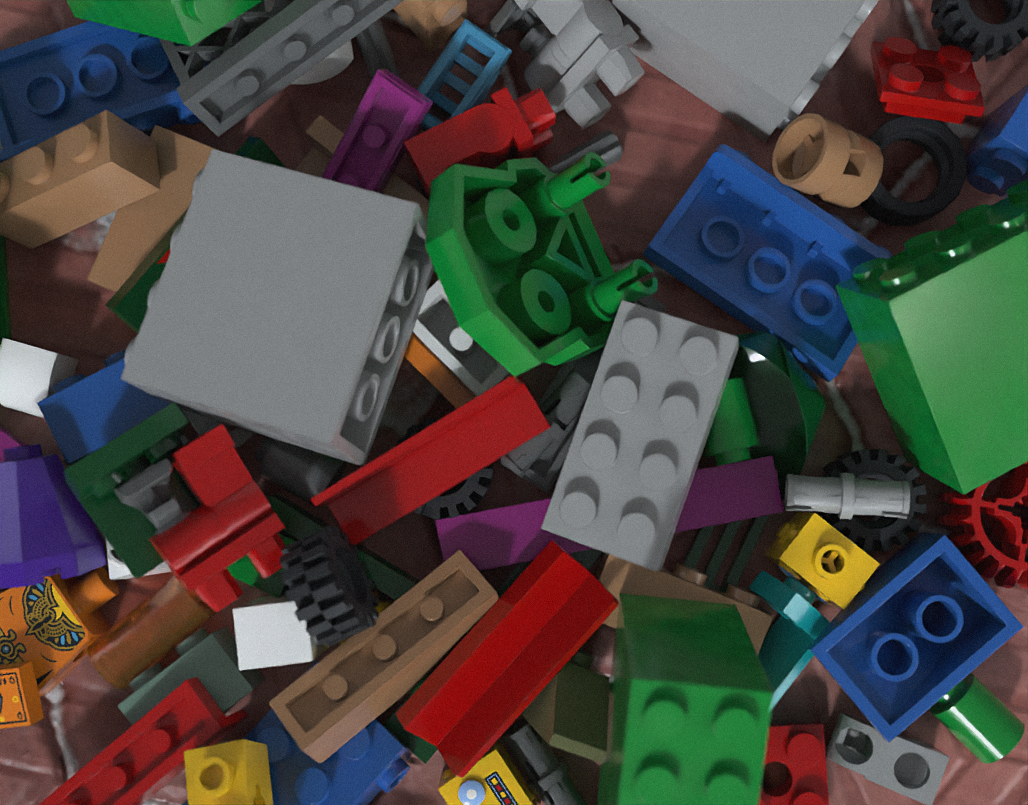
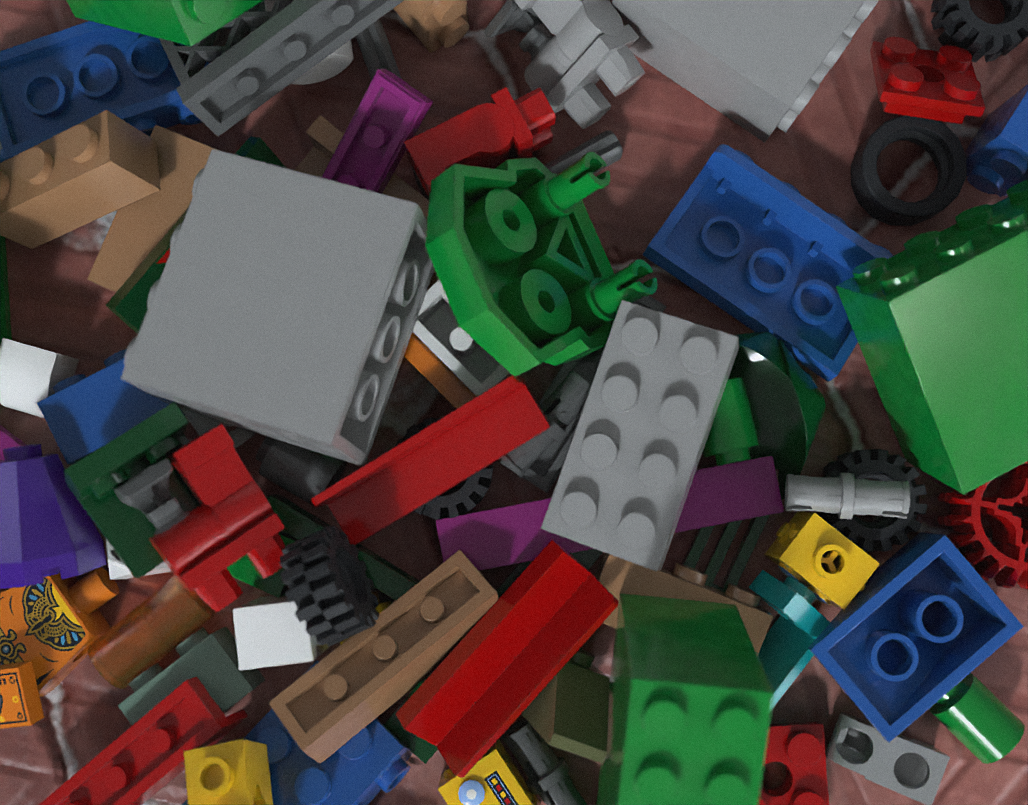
(452, 54): dark azure slope -> none
(827, 161): medium nougat wheel -> none

